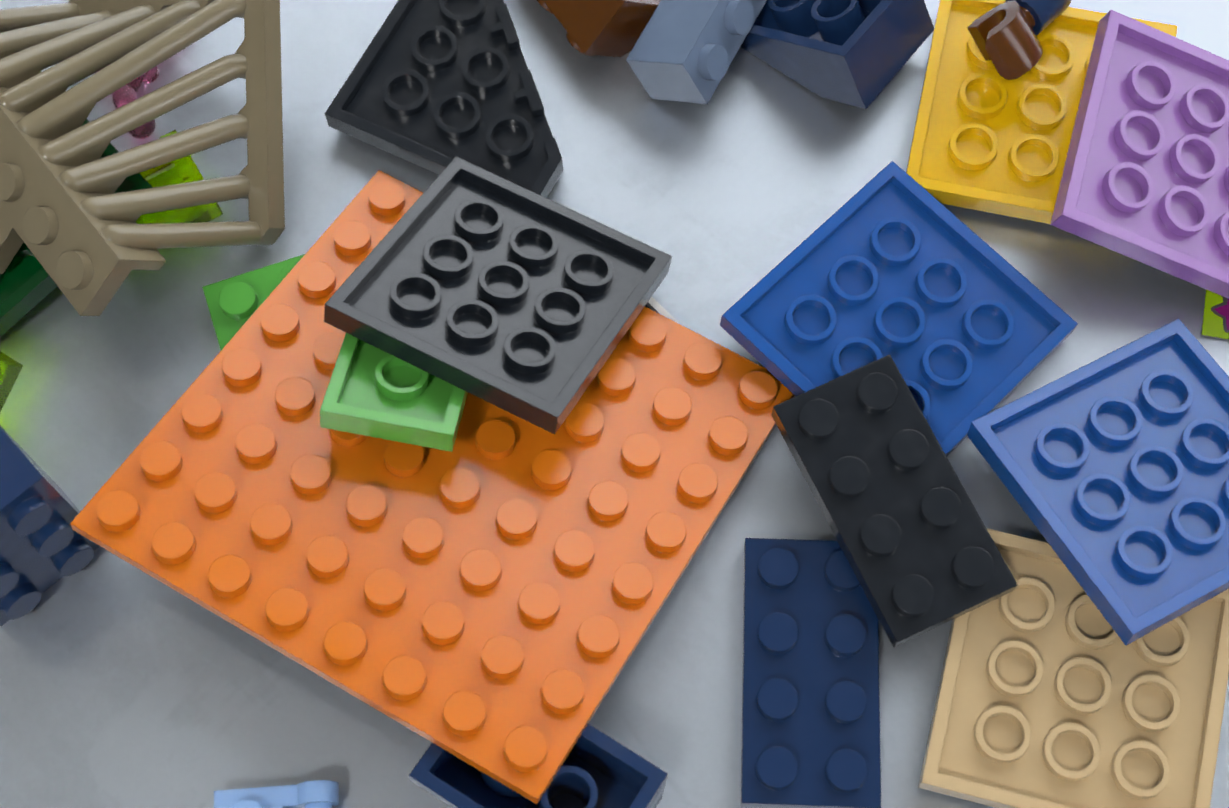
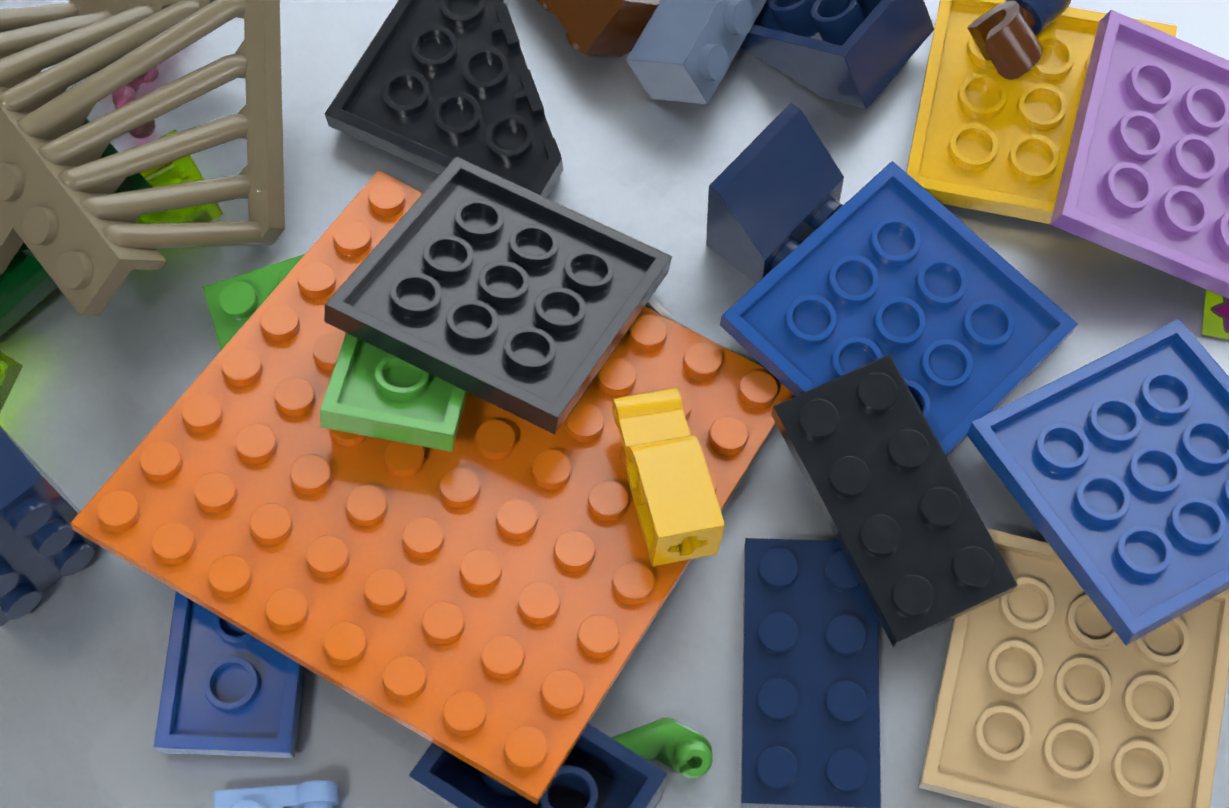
(225, 690): none -> blue plate
(668, 478): none -> yellow piece
(670, 744): none -> bright green arm
(772, 196): none -> dark blue slope

